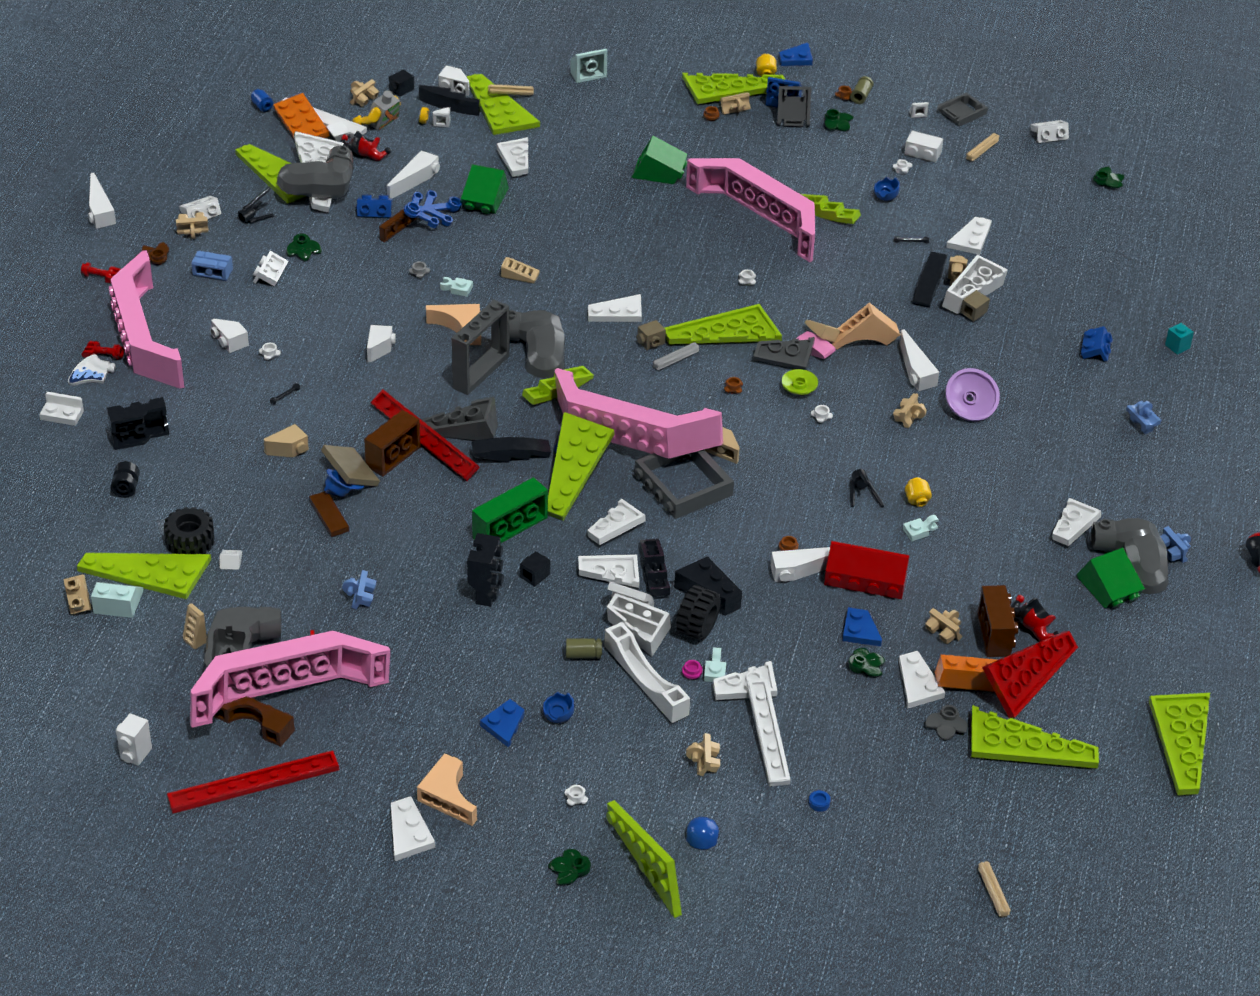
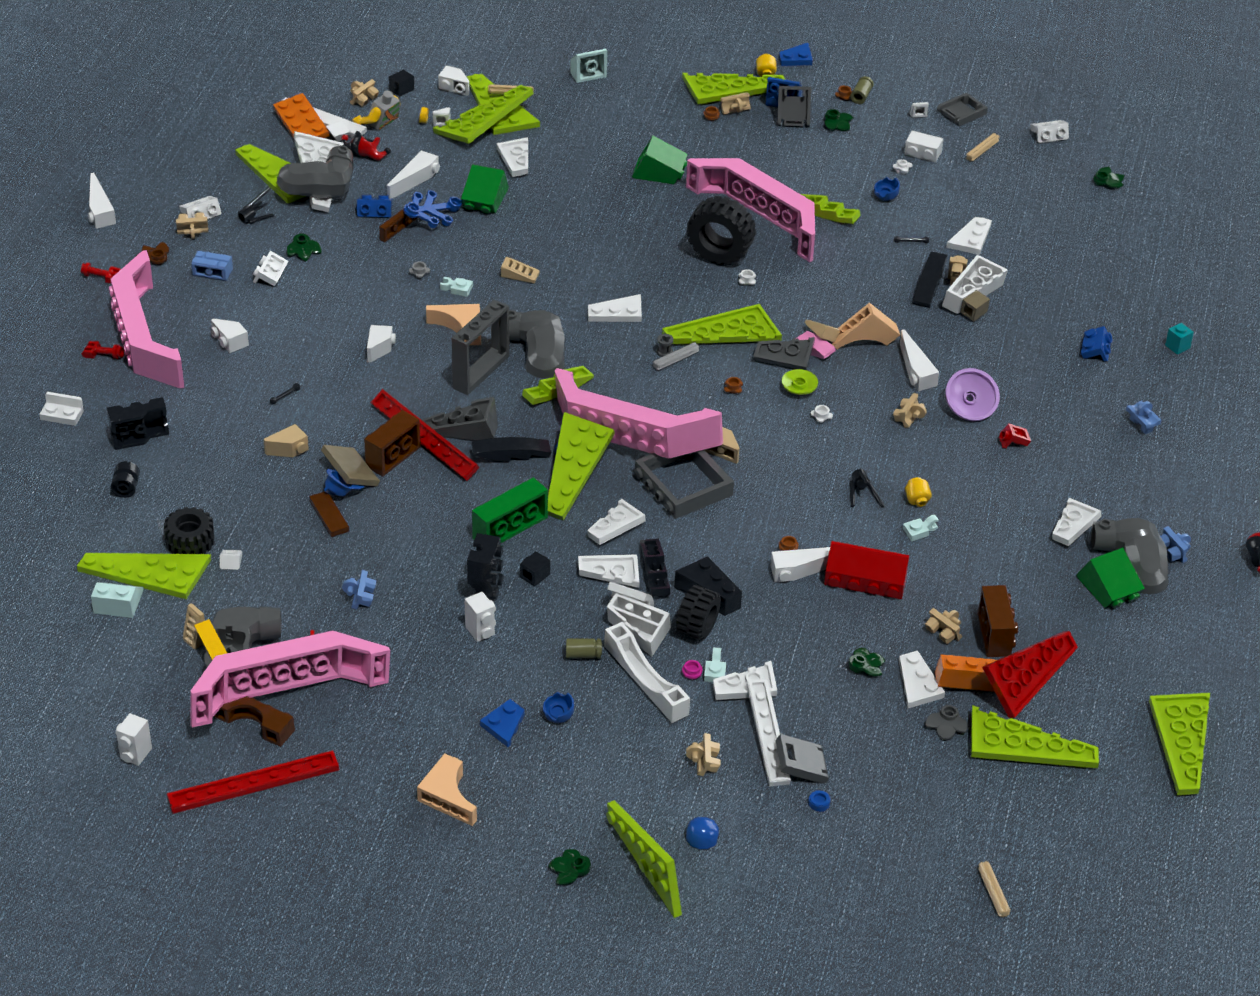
(77, 594): tan hips -> none
(91, 370): white arm -> none
(210, 638): none -> yellow piece
(262, 100): blue brick -> none
(269, 351): white plate -> none
(409, 830): white wing -> none
(444, 98): black slope -> none
(480, 118): none -> lime wing
(480, 616): none -> white brick
(576, 795): white plate -> none
(651, 335): dark tan brick -> none
(664, 345): none -> dark grey bush
(732, 217): none -> black tyre
(807, 758): none -> container
(861, 628): blue wing -> none
(1014, 434): none -> red bracket
(1034, 617): piece -> none

